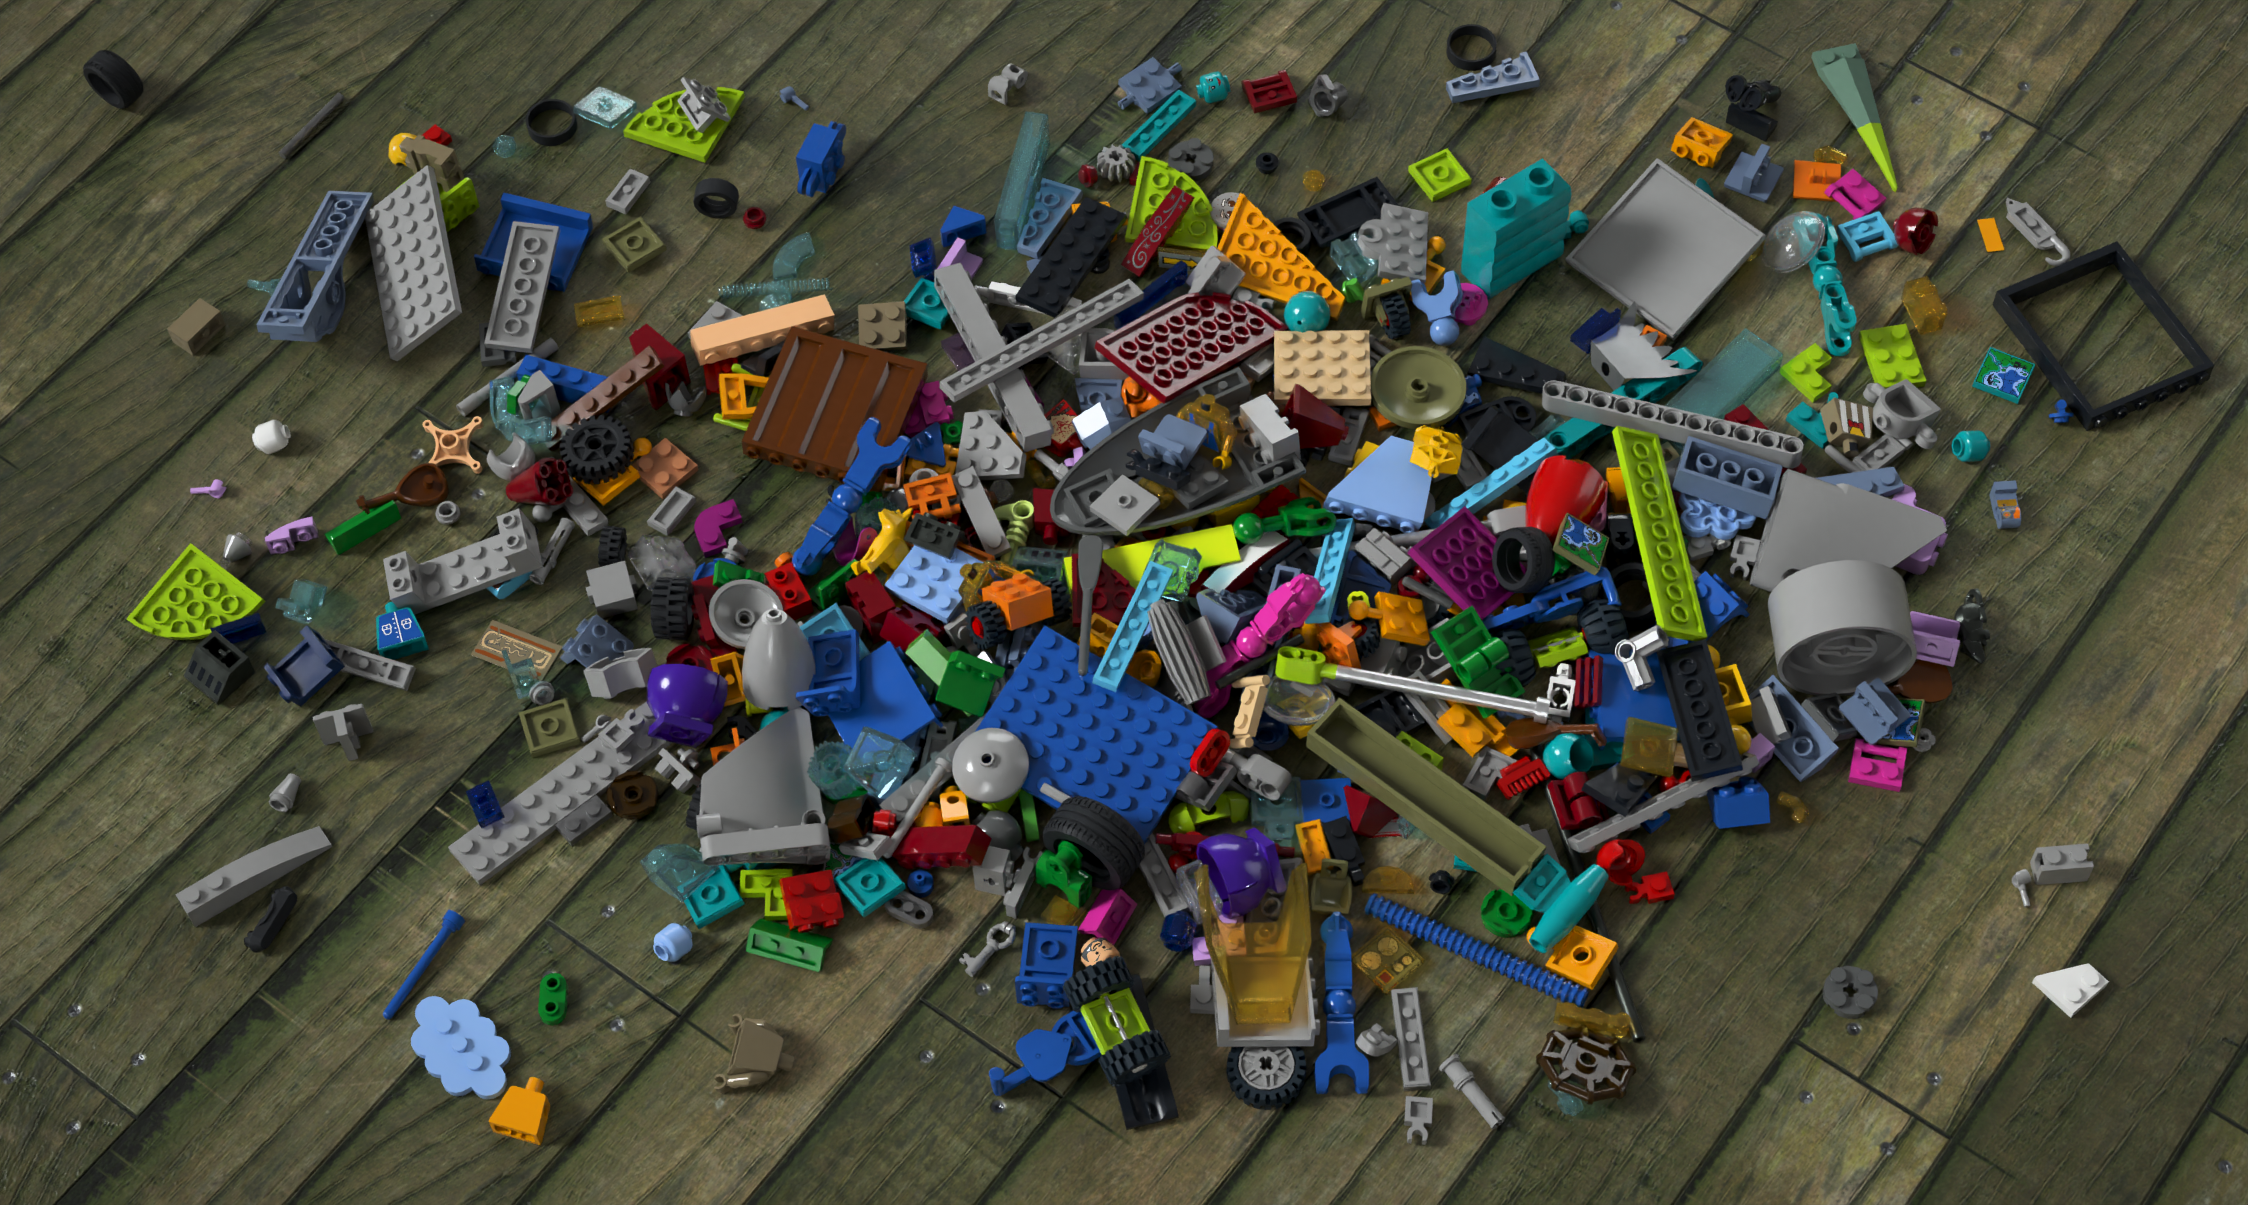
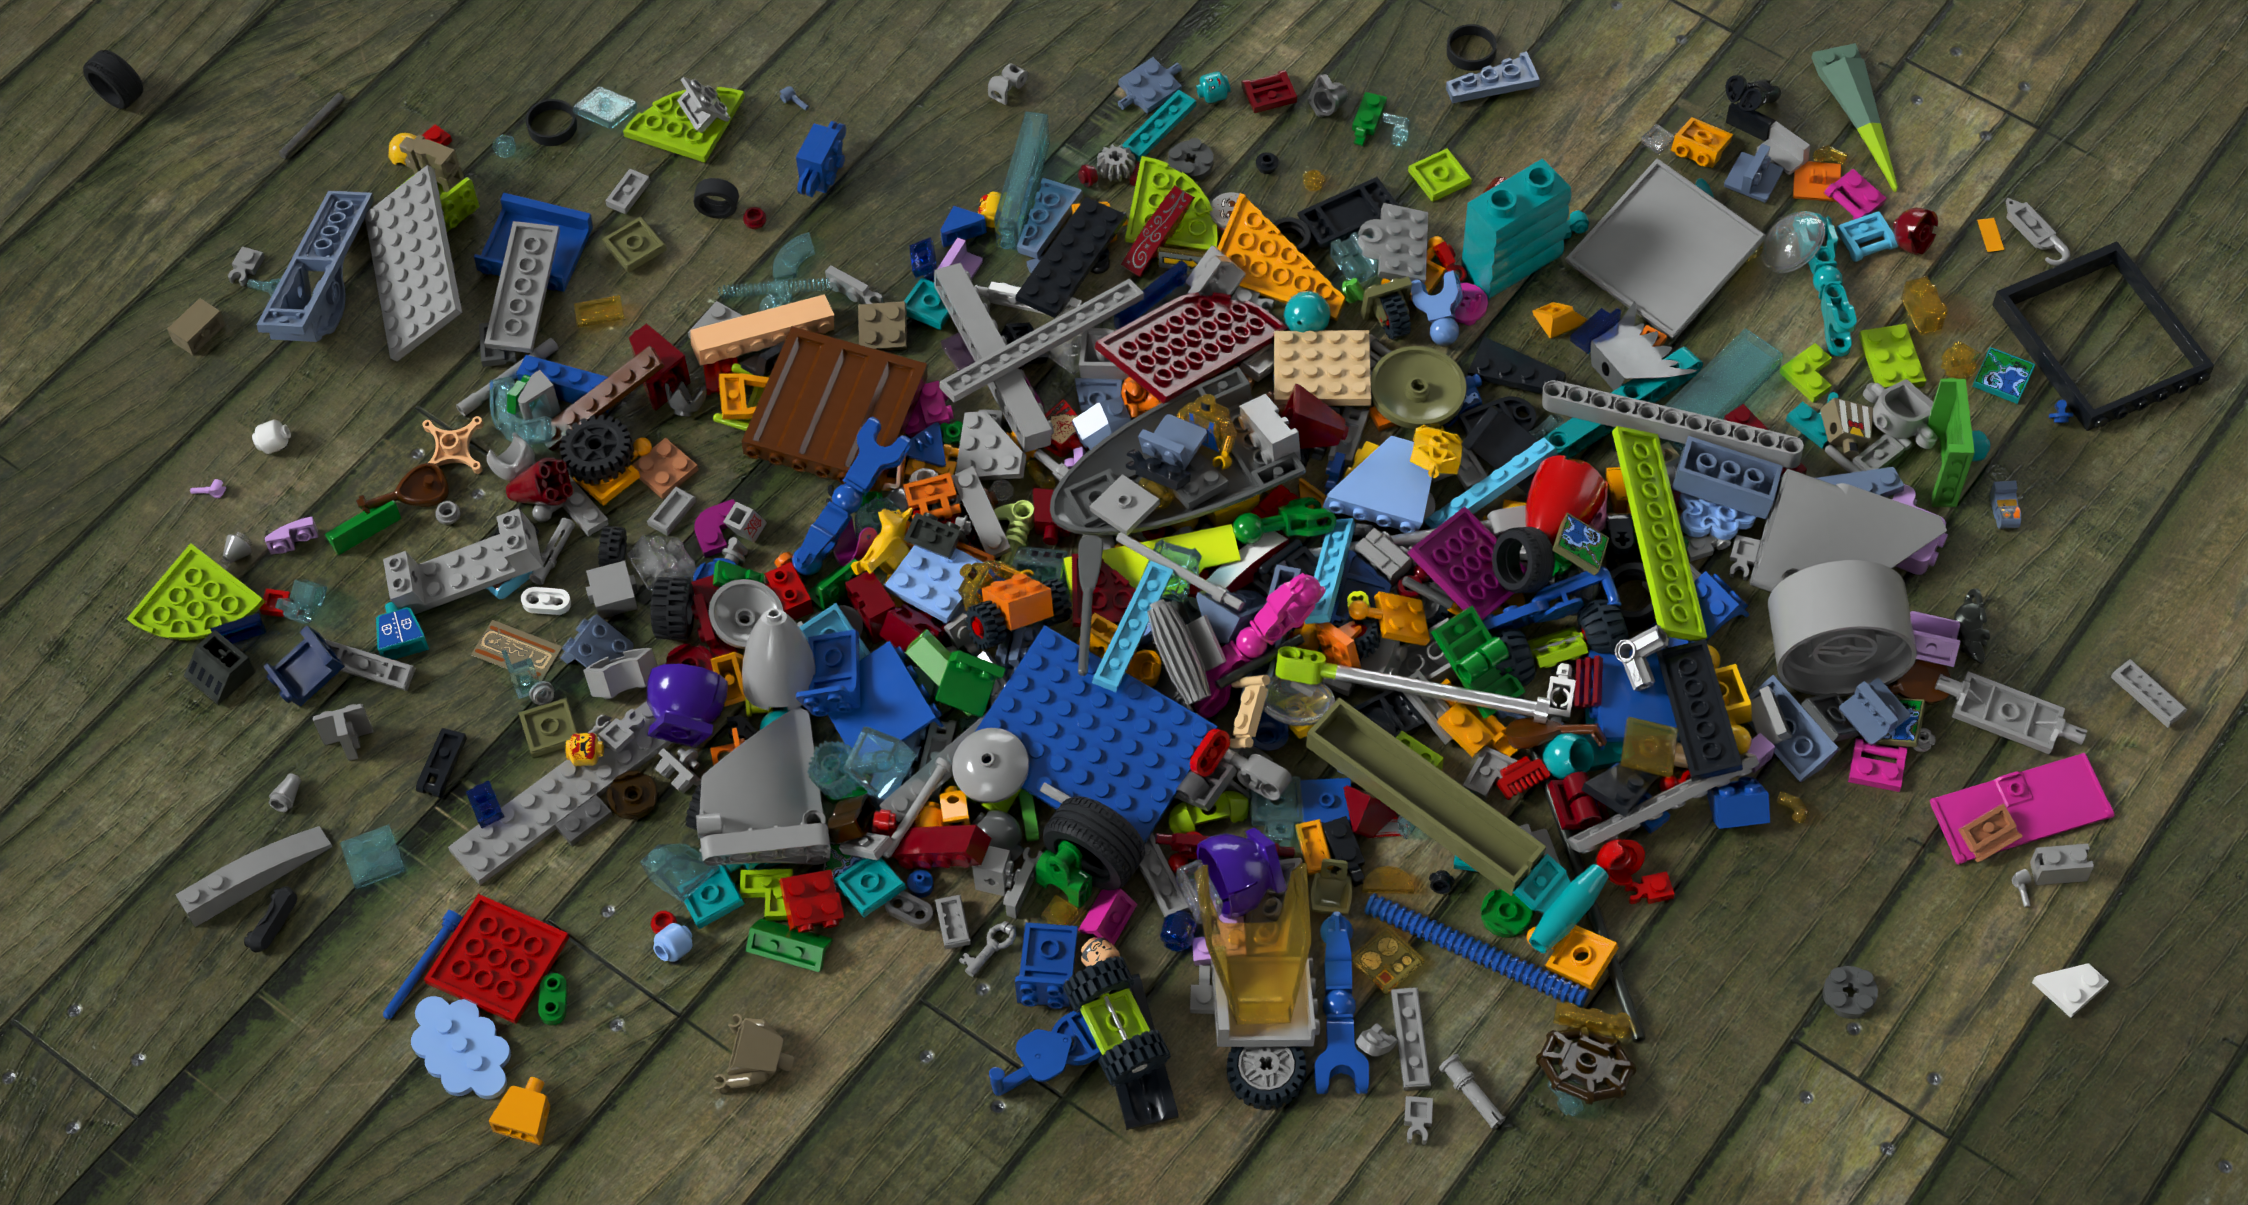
(245, 263): none -> light grey plate
(271, 597): none -> red plate
(372, 856): none -> clear light blue plate
(441, 762): none -> black plate
(497, 958): none -> red plate
(547, 599): none -> white plate
(584, 749): none -> yellow head
(661, 920): none -> red plate
(745, 522): none -> light grey brick
(851, 287): none -> light grey plate
(952, 922): none -> light grey plate
(966, 526): none -> light grey plate
(988, 207): none -> yellow head
(1218, 593): none -> light grey bar
(1335, 471): none -> blue plate
(1368, 116): none -> green plate
(1400, 131): none -> clear light blue plate
(1446, 255): none -> red plate
(1558, 318): none -> light orange slope
(1657, 139): none -> clear plate
(1786, 148): none -> light grey panel
(1952, 425): none -> bright green panel
(1966, 356): none -> clear yellow brick
(1990, 832): none -> nougat plate
(2009, 712): none -> light grey plate
(2038, 799): none -> dark pink door
(2148, 693): none -> light grey plate

